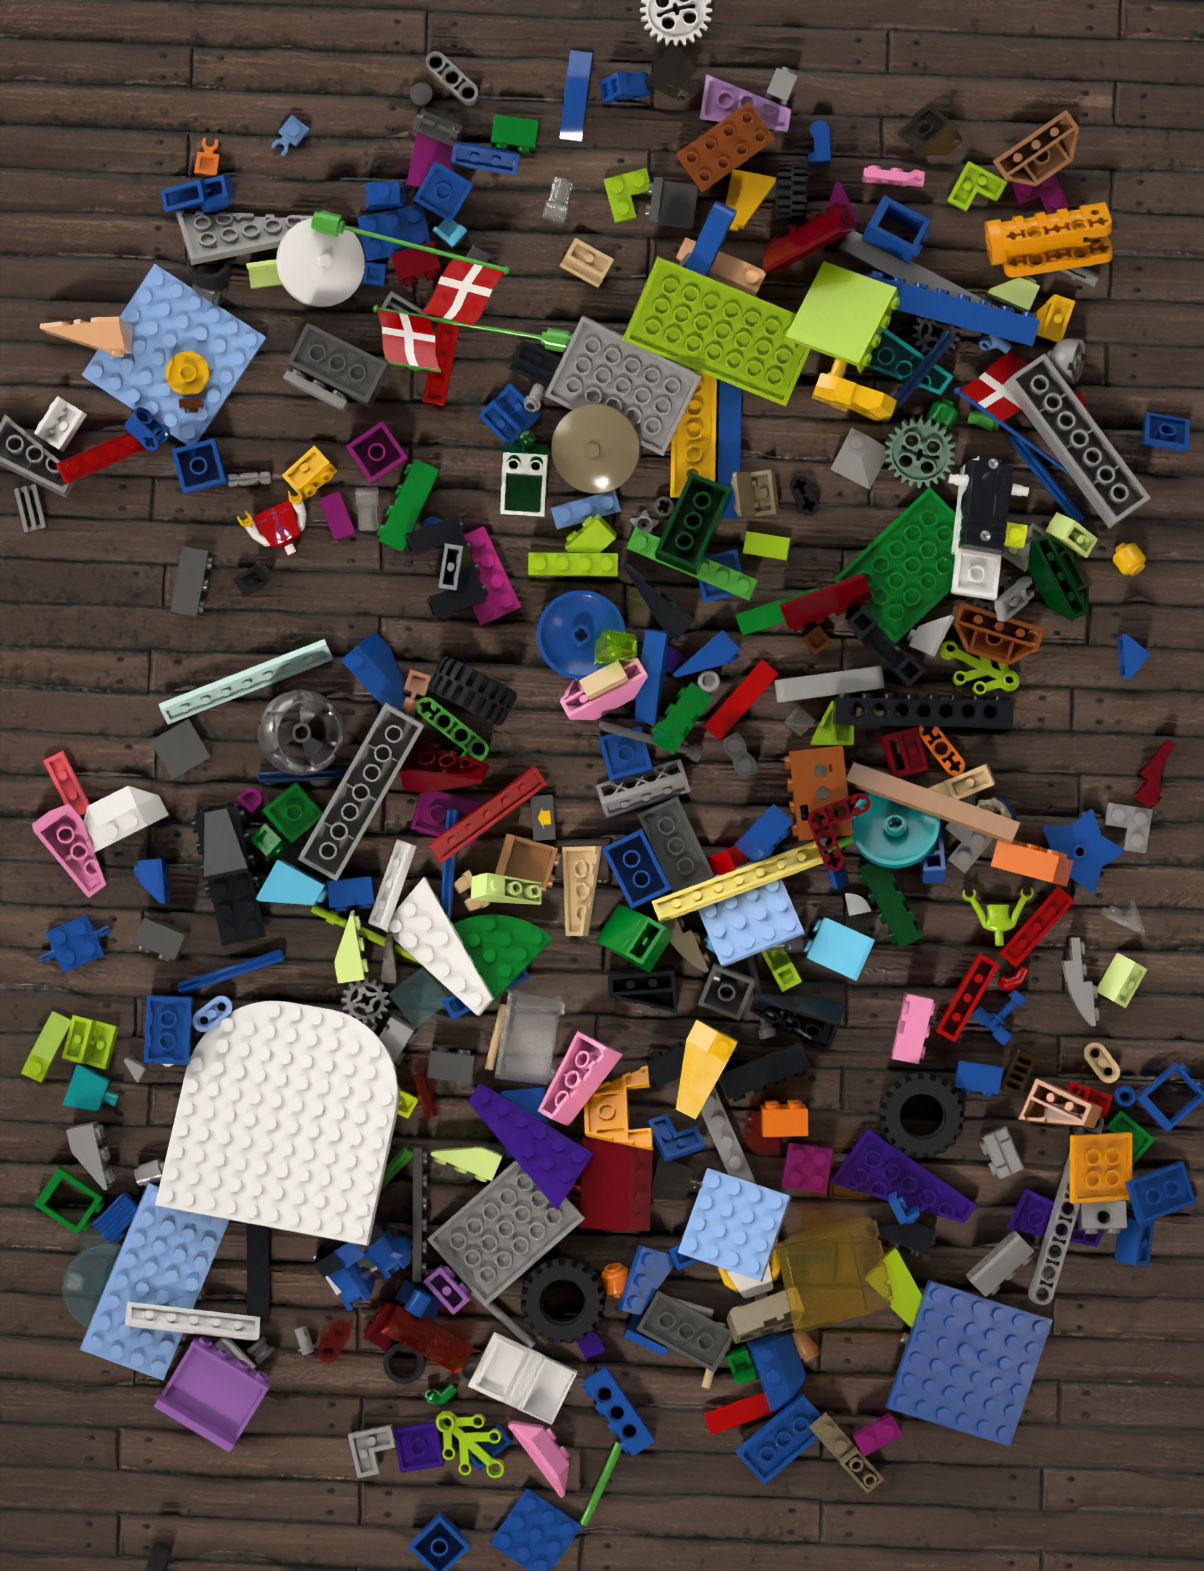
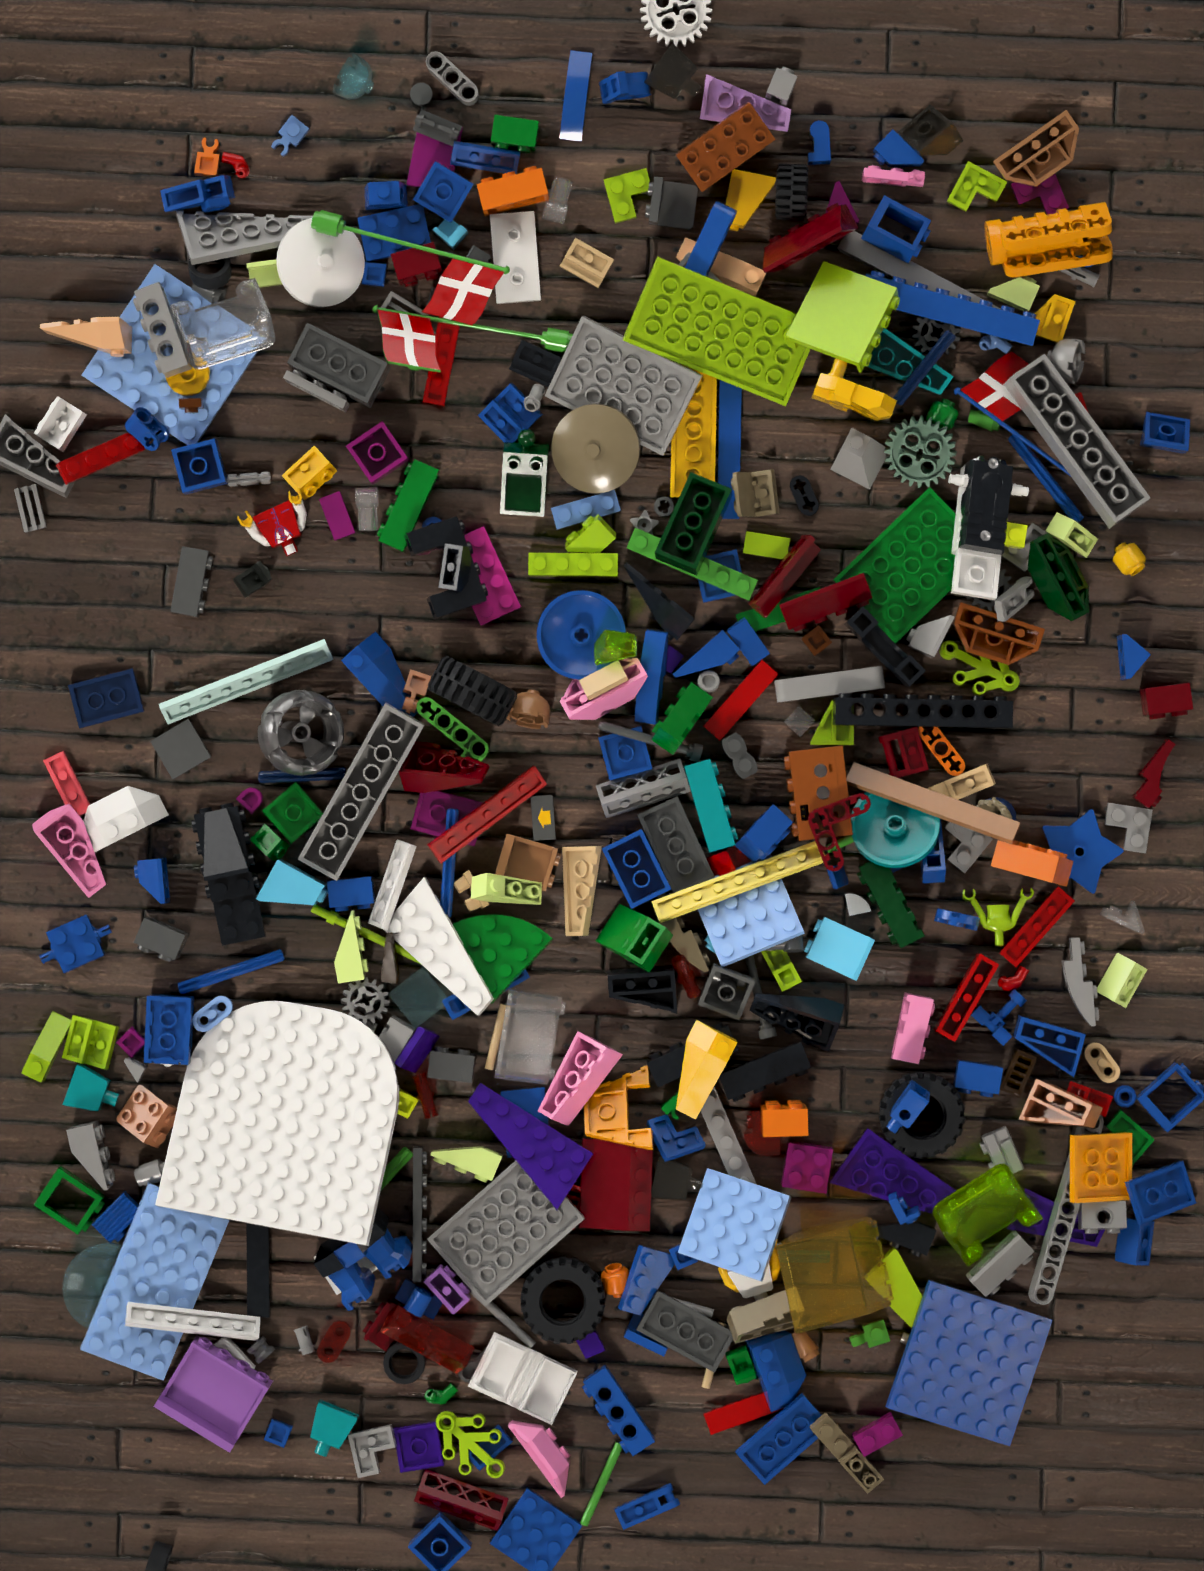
(106, 698): none -> dark blue plate
(131, 1042): none -> magenta tile
(147, 1116): none -> nougat bracket
(155, 296): none -> light grey brick
(226, 327): none -> clear windscreen
(238, 162): none -> red arm
(278, 1432): none -> blue tile
(331, 1426): none -> teal torso
(354, 79): none -> clear light blue cylinder
(417, 1049): none -> dark purple tile
(459, 1504): none -> dark red fence
(512, 191): none -> orange brick
(516, 246): none -> white plate
(530, 710): none -> medium nougat cylinder
(646, 1506): none -> blue plate
(670, 1106): none -> green tile
(686, 976): none -> clear red pin
(709, 805): none -> teal brick
(748, 641): none -> blue tile
(784, 575): none -> dark red fence
(874, 1334): none -> bright green plate
(896, 152): none -> blue slope
(913, 1100): none -> blue torso
(957, 919): none -> blue plate
(983, 1210): none -> clear neon green windscreen
(1052, 1042): none -> blue wedge
(1166, 699): none -> dark red brick

